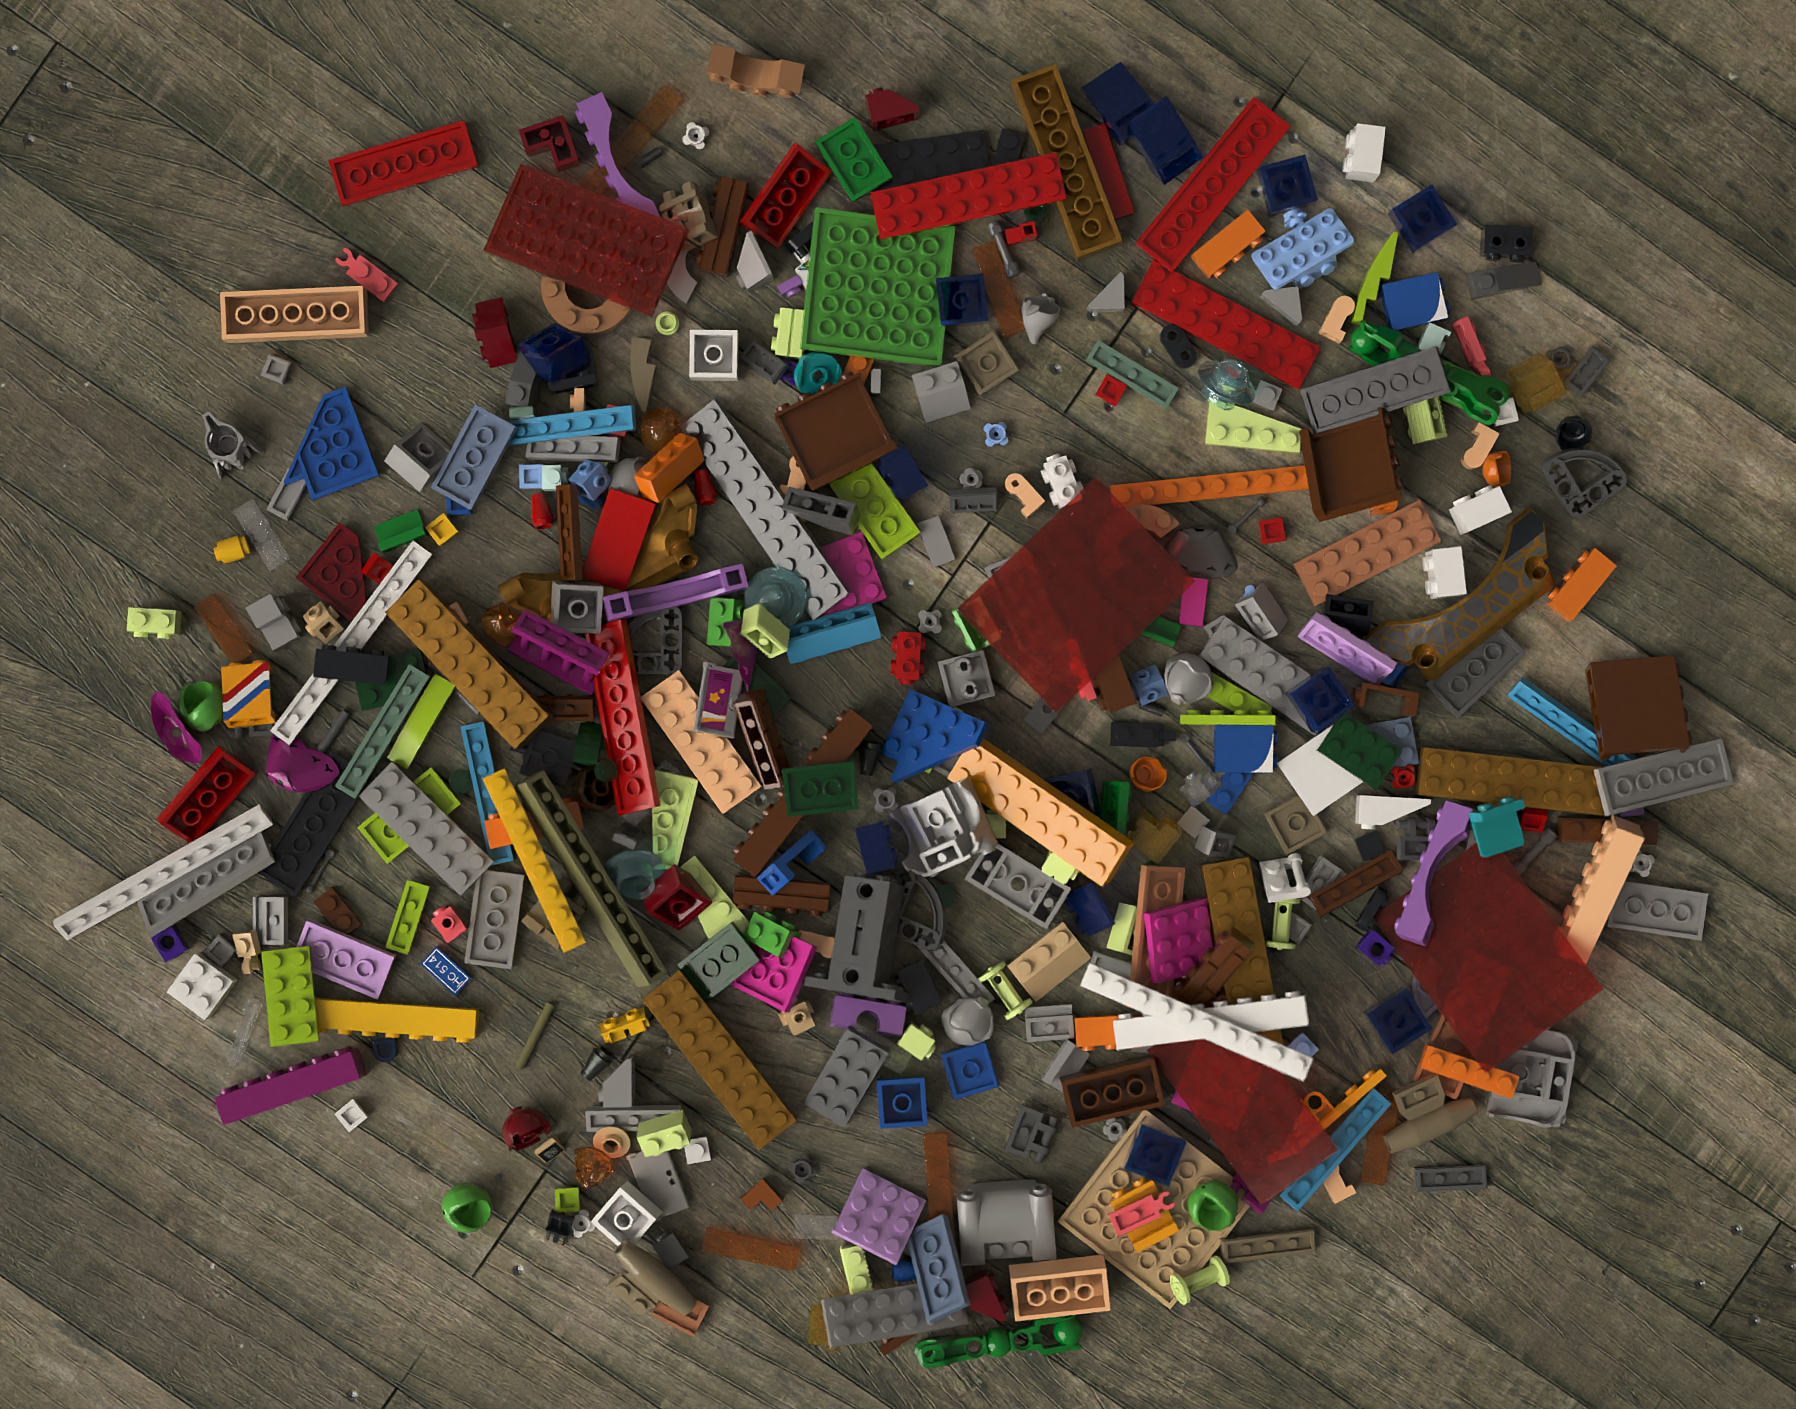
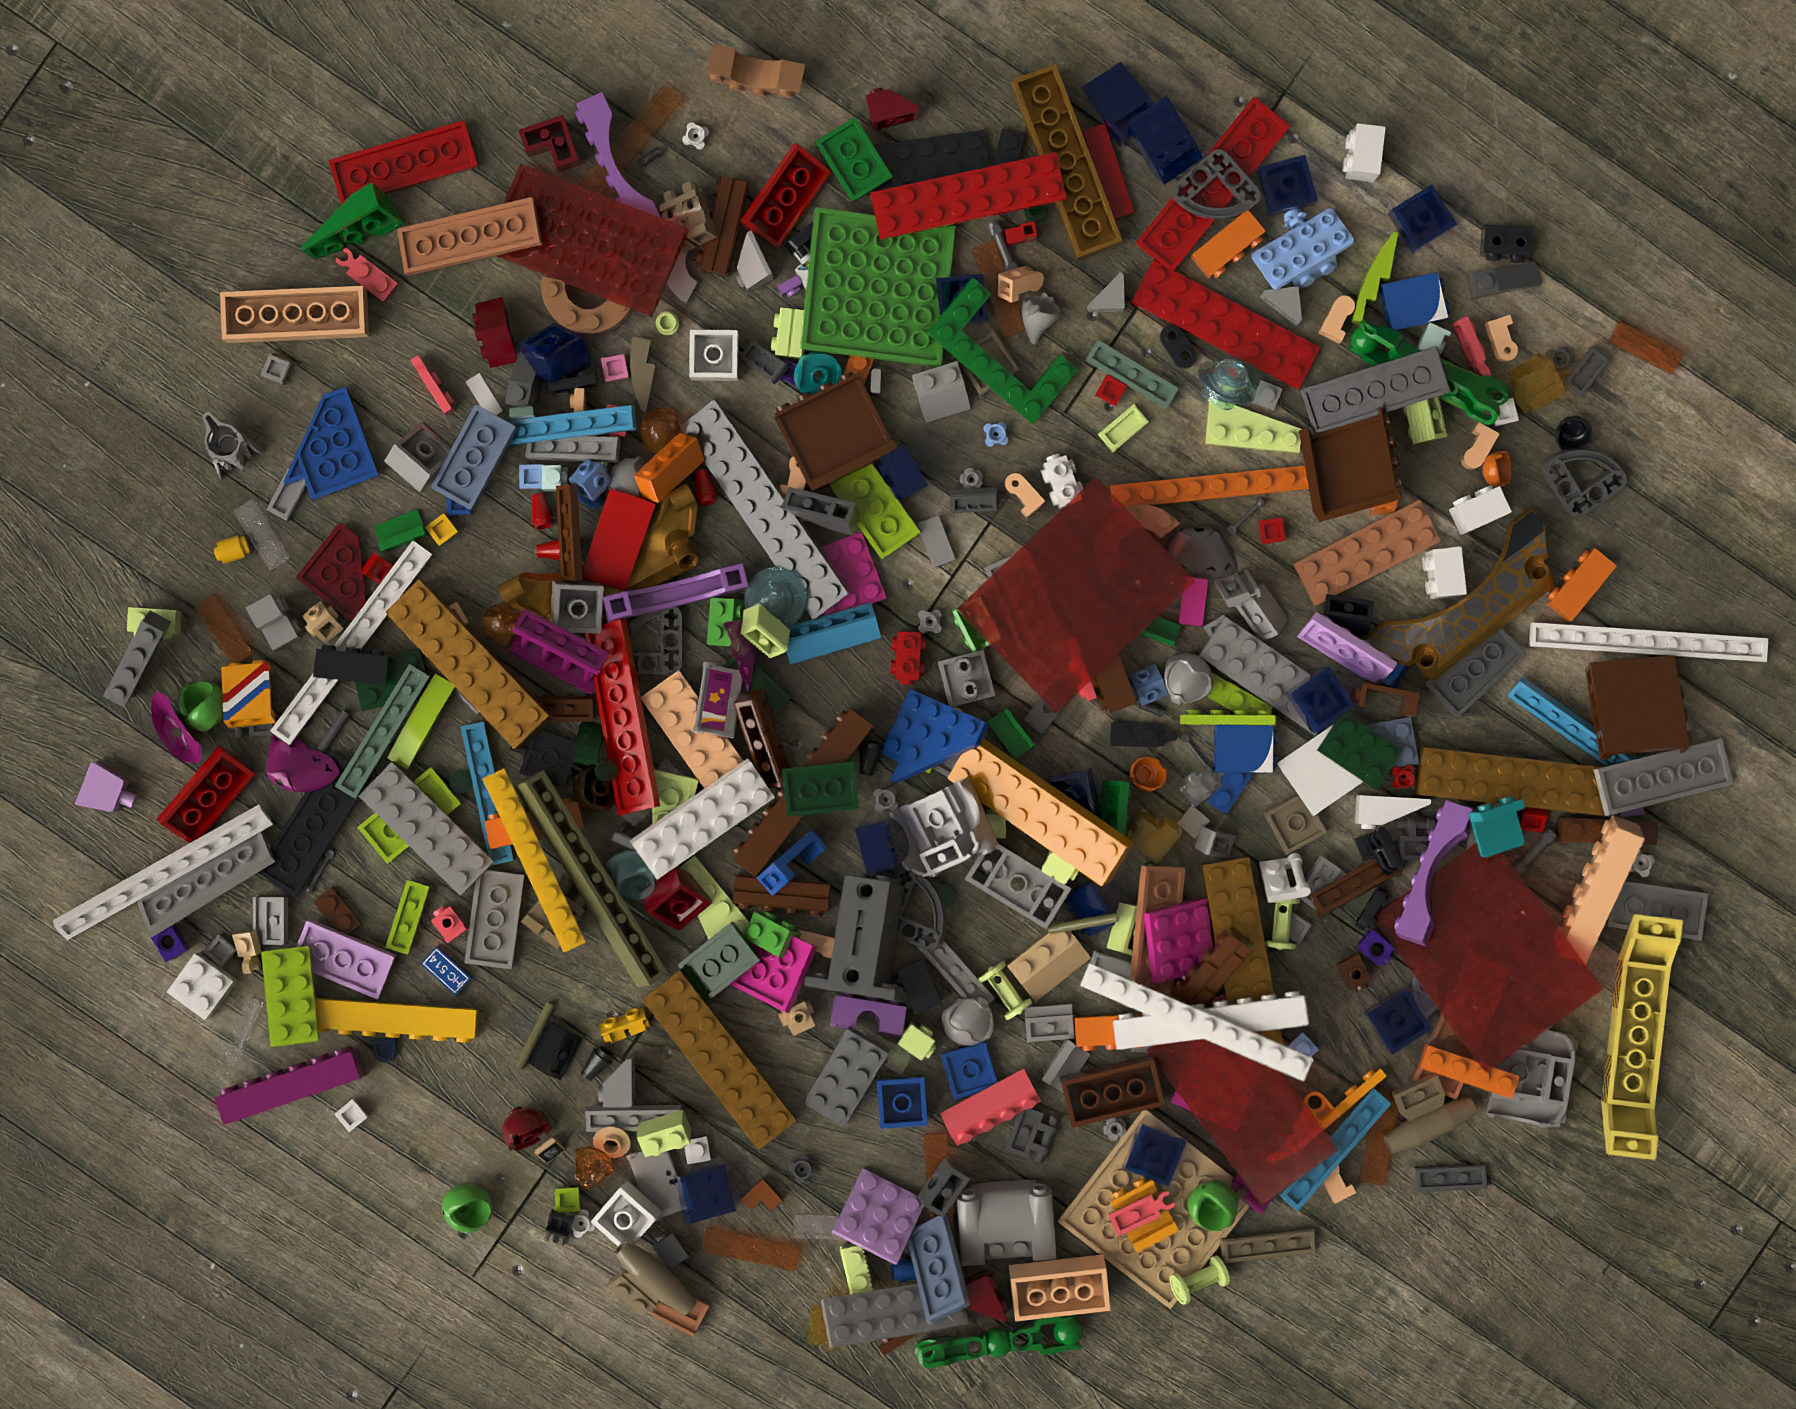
(104, 790): none -> lavender torso
(137, 659): none -> dark grey brick
(360, 216): none -> green wedge
(432, 382): none -> coral plate
(469, 236): none -> nougat plate
(483, 394): none -> white sticker
(548, 550): none -> red cone
(555, 1051): none -> black panel
(615, 368): none -> bright pink plate
(702, 819): none -> white plate
(704, 1193): none -> clear blue brick
(943, 1187): none -> dark grey brick
(949, 334): none -> green plate
(990, 1107): none -> coral brick
(1010, 733): none -> green panel
(1018, 281): none -> light nougat leg
(1083, 923): none -> olive bar
(1123, 428): none -> yellowish green tile
(1212, 172): none -> dark grey beam
(1237, 588): none -> light grey plate
(1353, 972): none -> reddish brown brick
(1385, 851): none -> black arm
(1500, 339): none -> light nougat leg
(1637, 1036): none -> light yellow slope
(1645, 347): none -> clear orange tile
(1648, 642): none -> white plate

